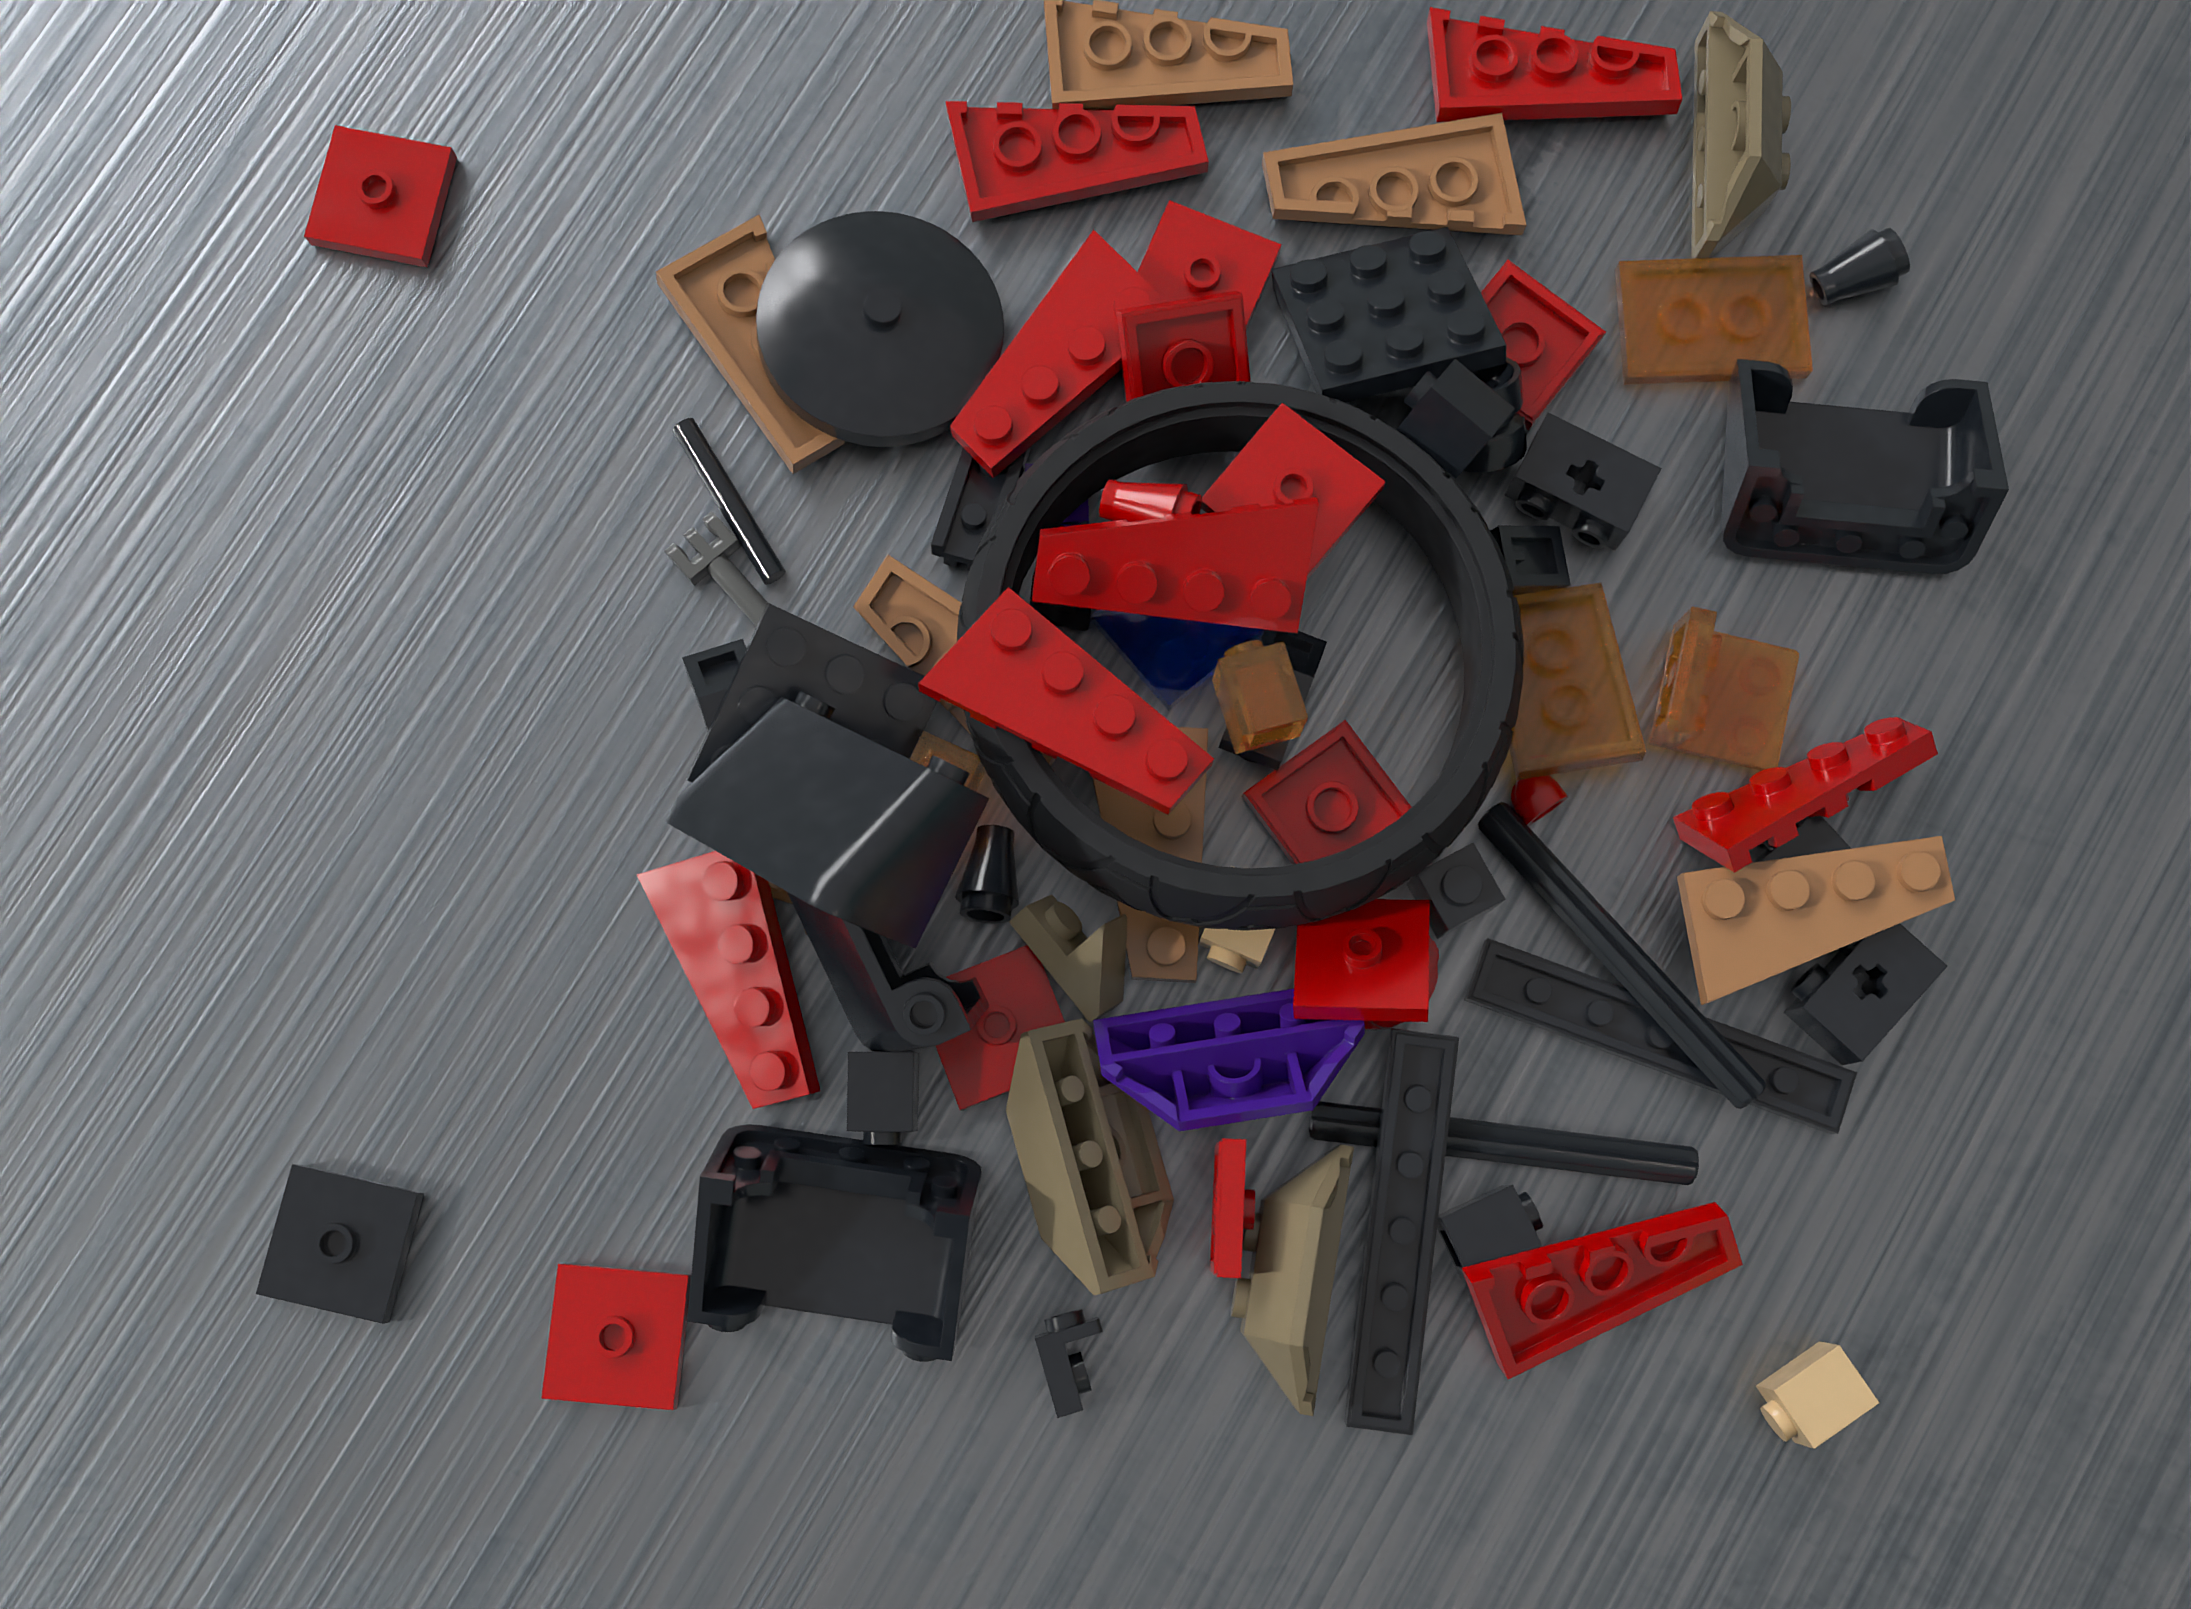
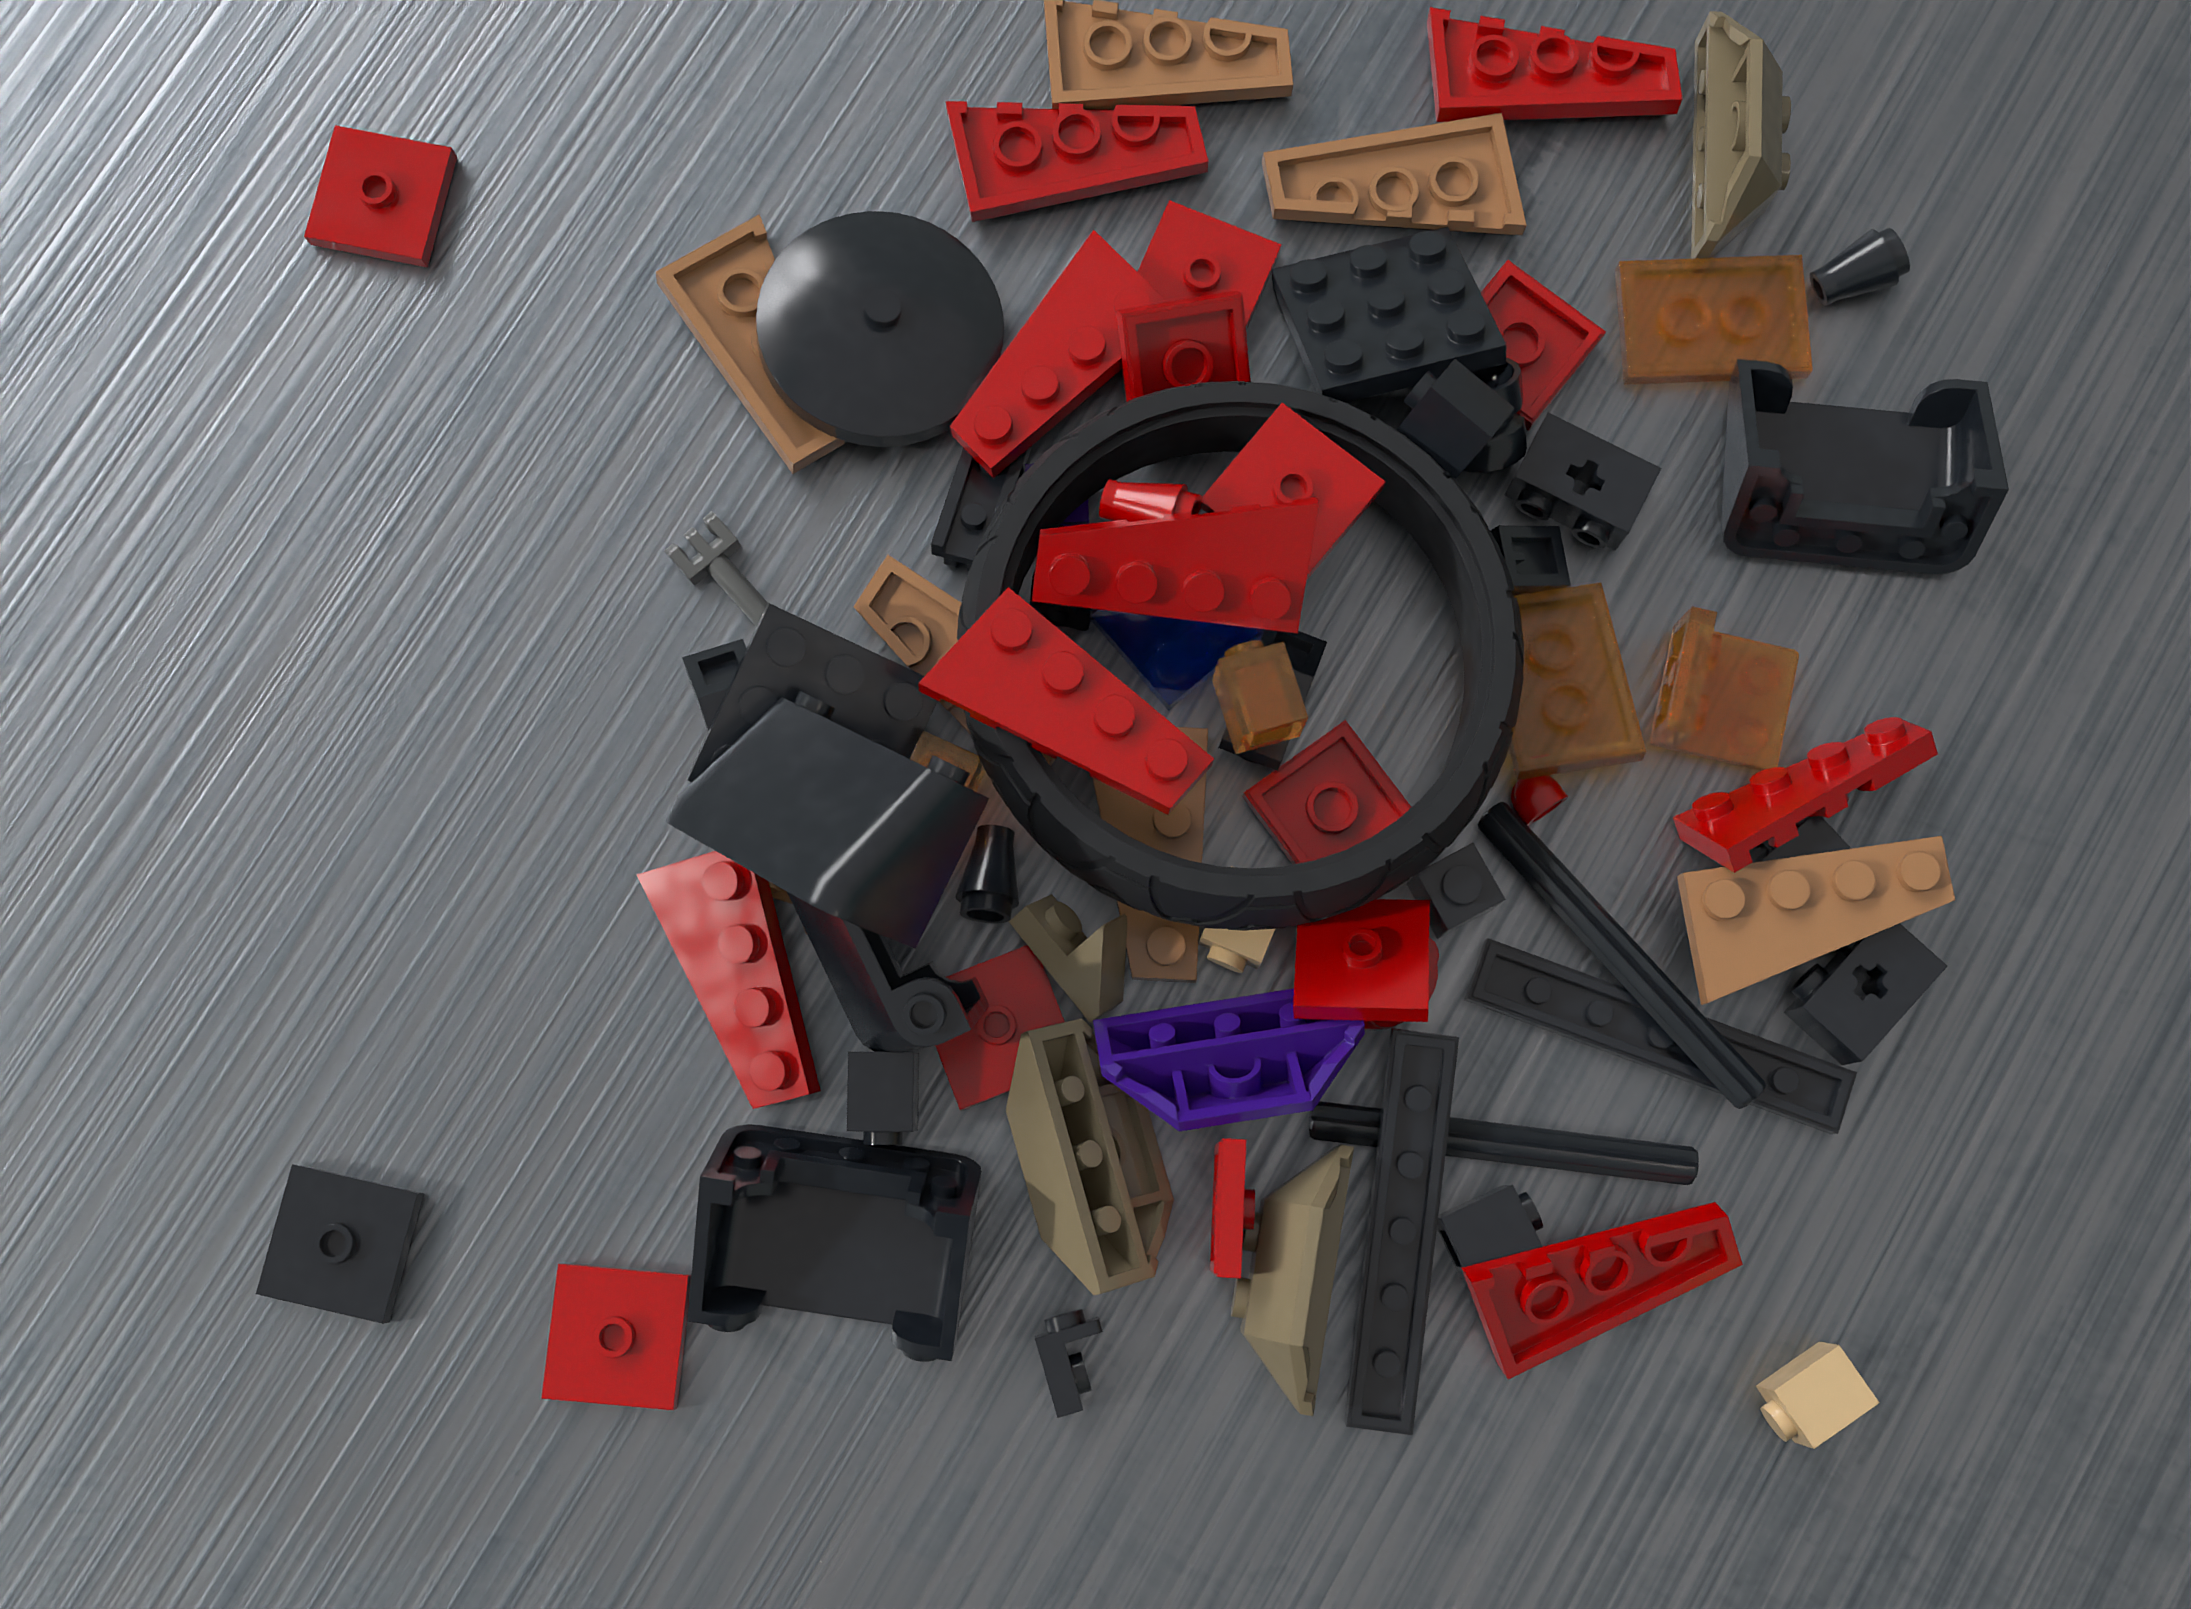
(729, 501): black bar -> none

